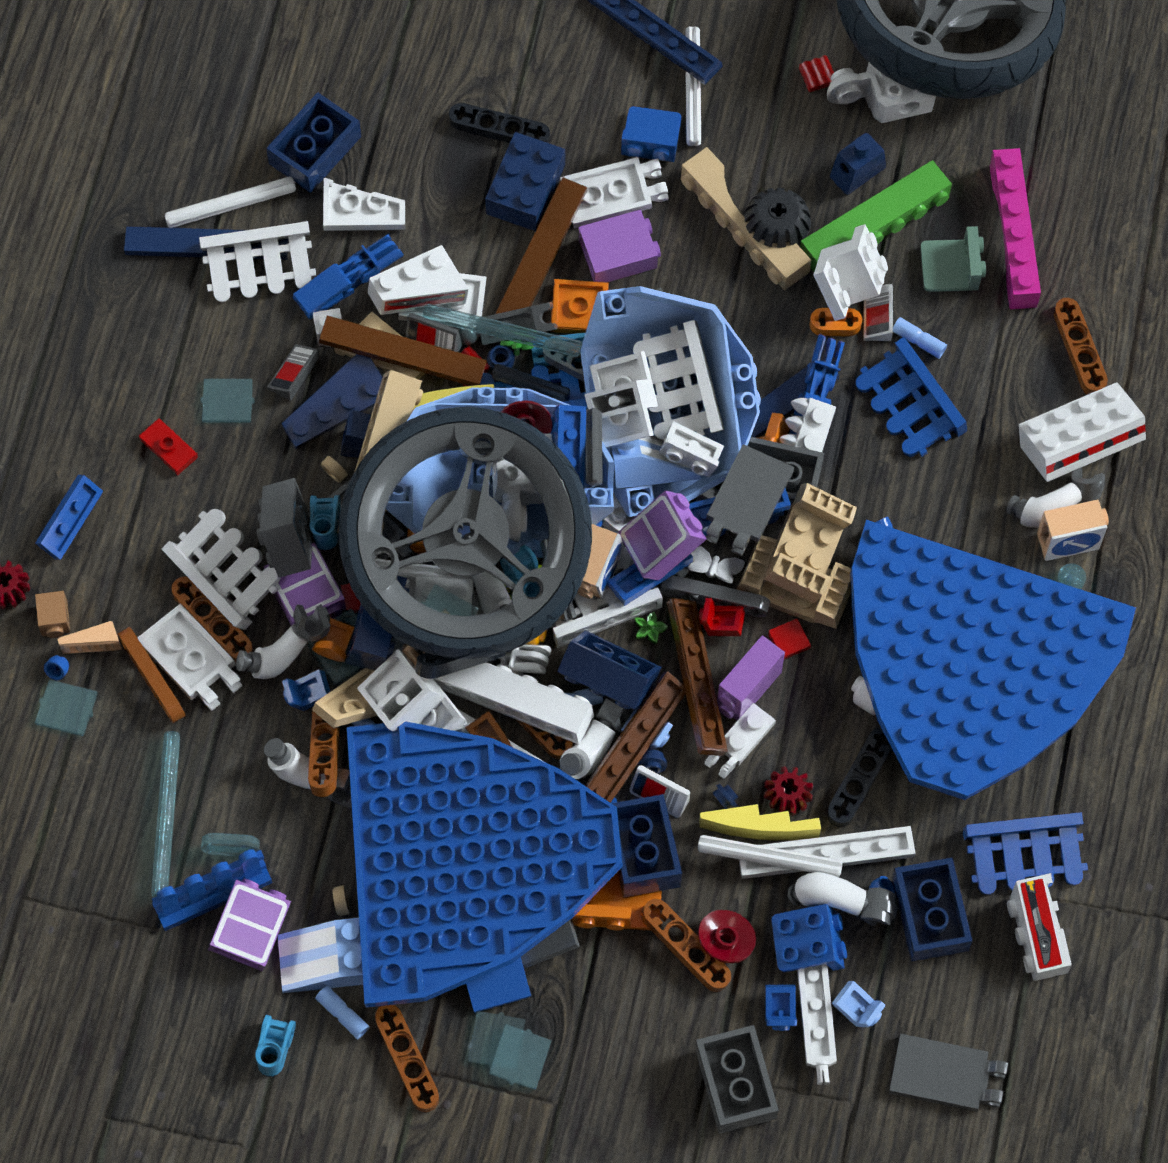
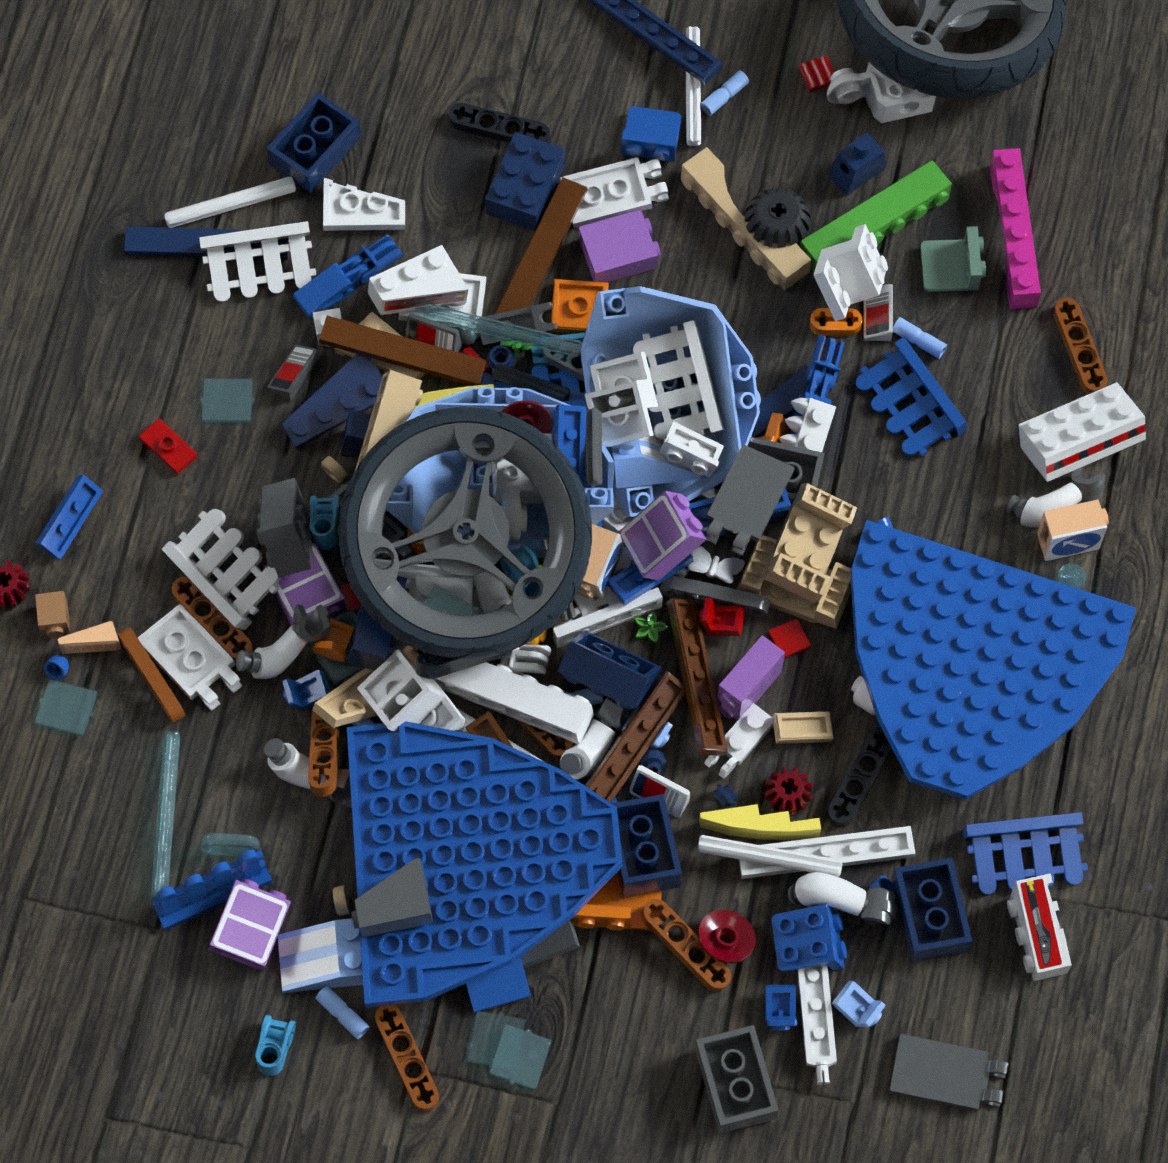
(394, 903): none -> dark grey slope
(727, 90): none -> light blue piece
(802, 727): none -> tan tile

